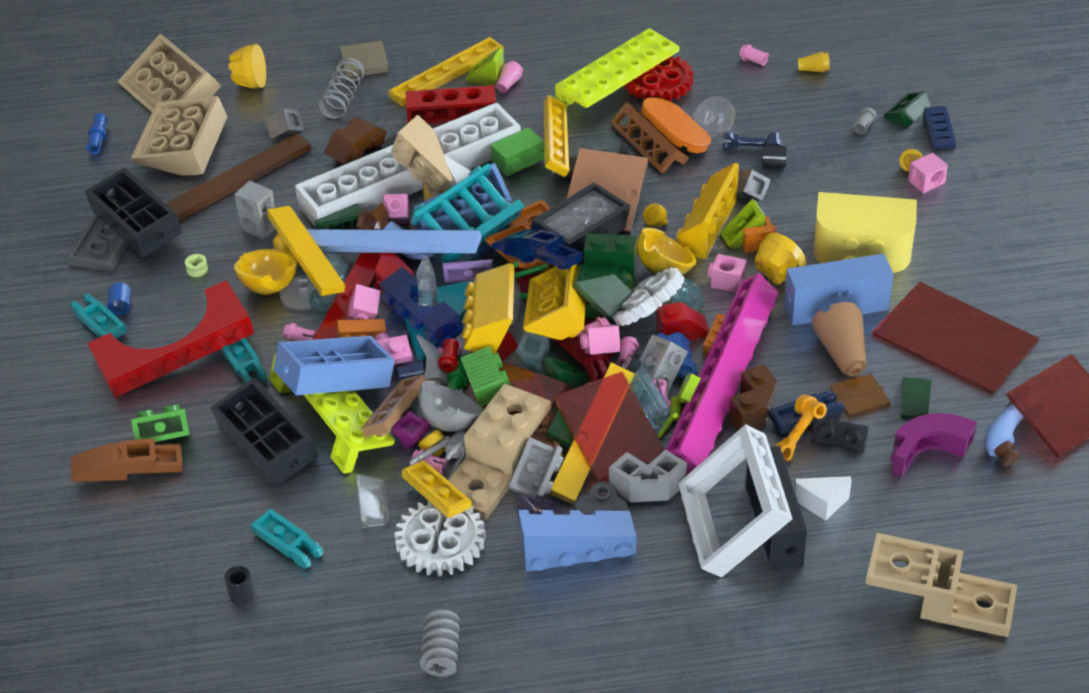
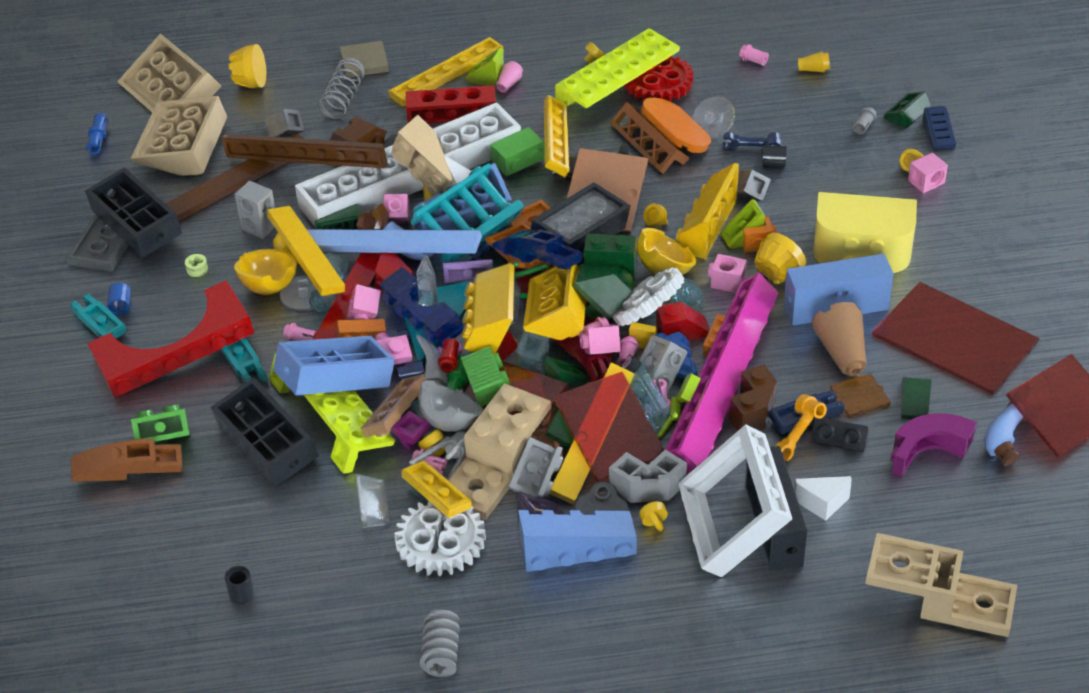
(285, 537): teal hinge -> none
(305, 150): none -> reddish brown tile
(594, 52): none -> yellow tile
(642, 333): none -> yellow tile
(654, 514): none -> yellow tile

